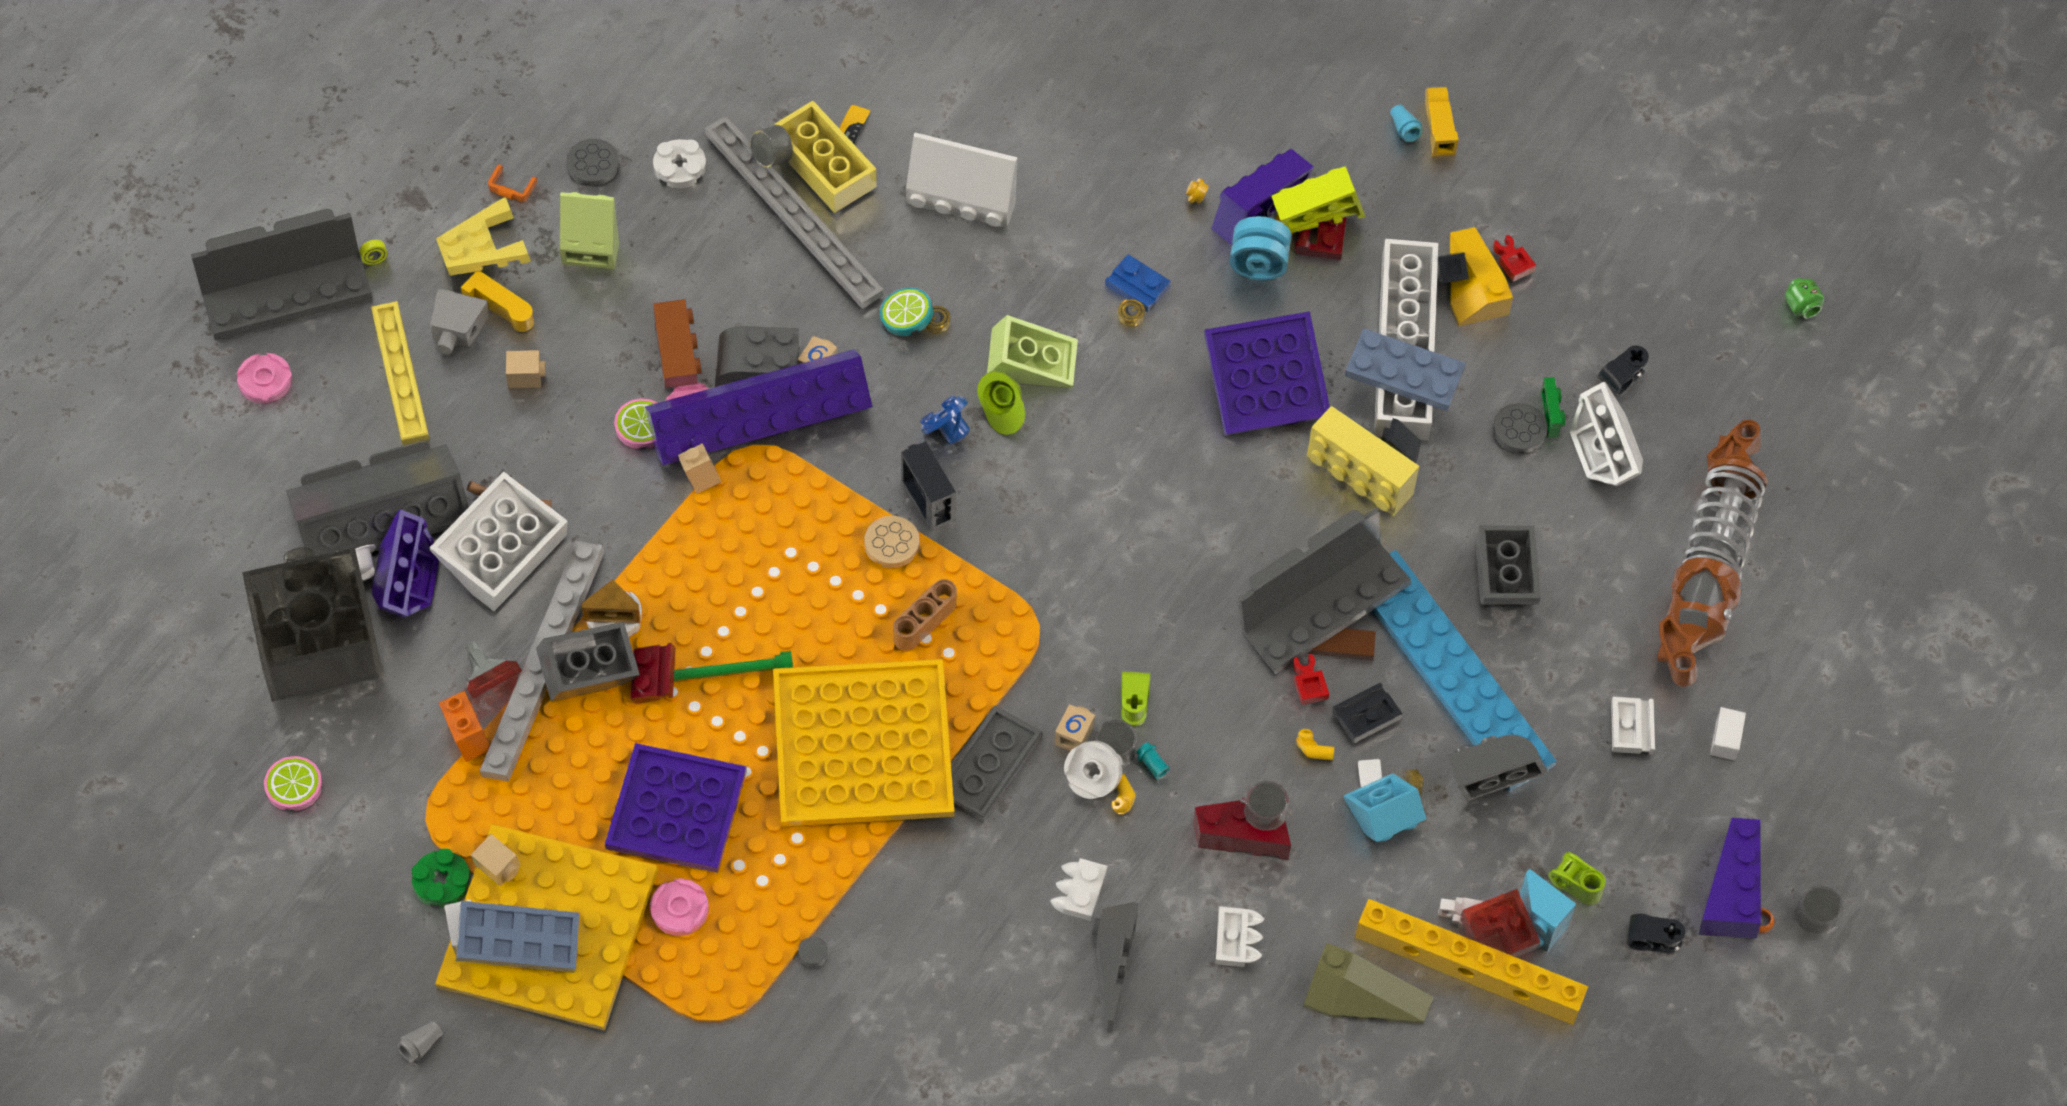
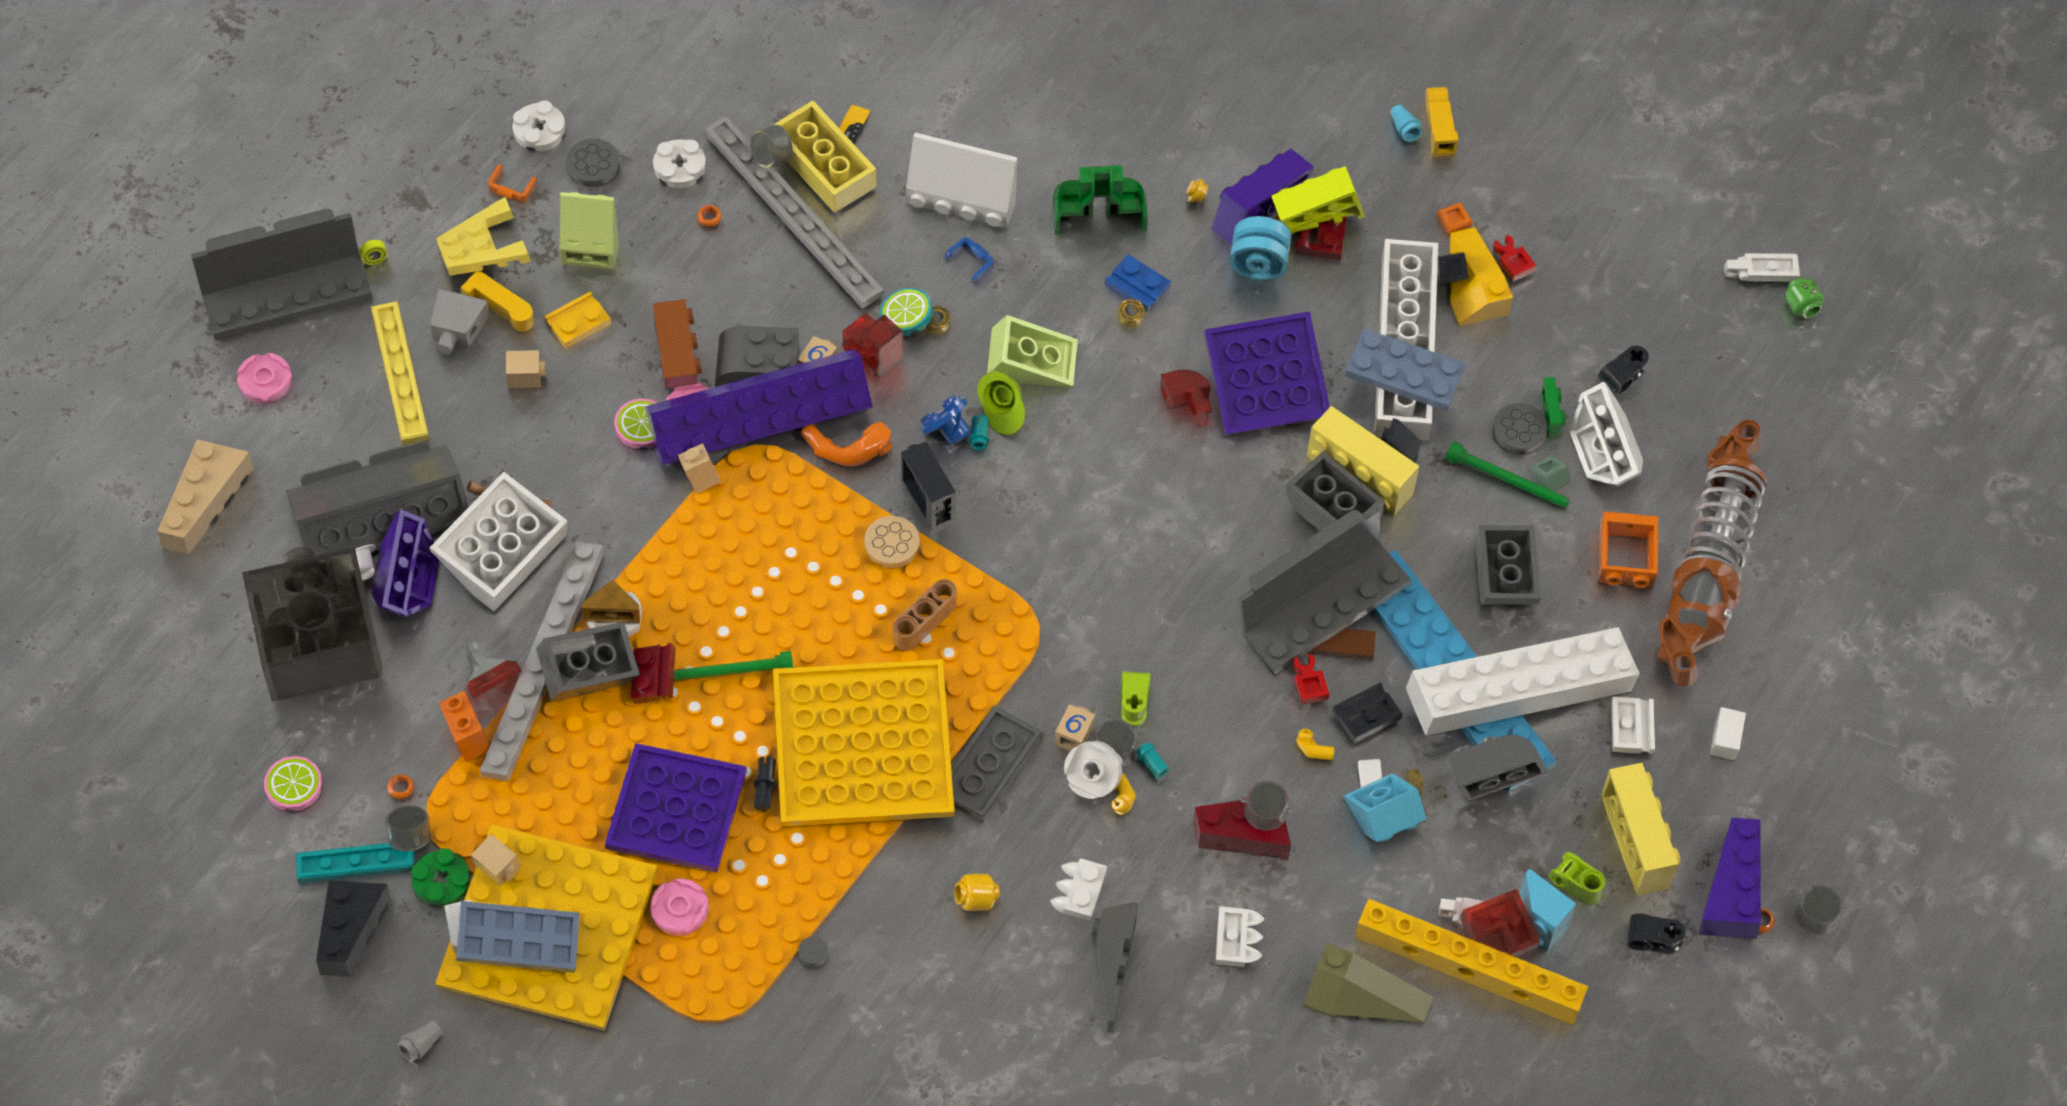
(200, 495): none -> tan wedge
(347, 922): none -> black wedge
(352, 862): none -> teal tile
(400, 778): none -> orange piece
(408, 828): none -> clear piece
(535, 114): none -> white plate
(577, 320): none -> yellow plate
(709, 209): none -> orange piece
(764, 784): none -> black axle
(872, 443): none -> orange piece
(876, 341): none -> clear red brick
(976, 892): none -> yellow head
(977, 250): none -> blue piece
(978, 439): none -> teal pin
(1095, 182): none -> green piece
(1184, 389): none -> clear red brick
(1328, 492): none -> dark grey brick
(1454, 218): none -> orange tile
(1459, 455): none -> green piece
(1522, 681): none -> white brick
(1551, 473): none -> sand green slope
(1628, 526): none -> orange window
(1640, 828): none -> light yellow brick
(1764, 267): none -> white hinge

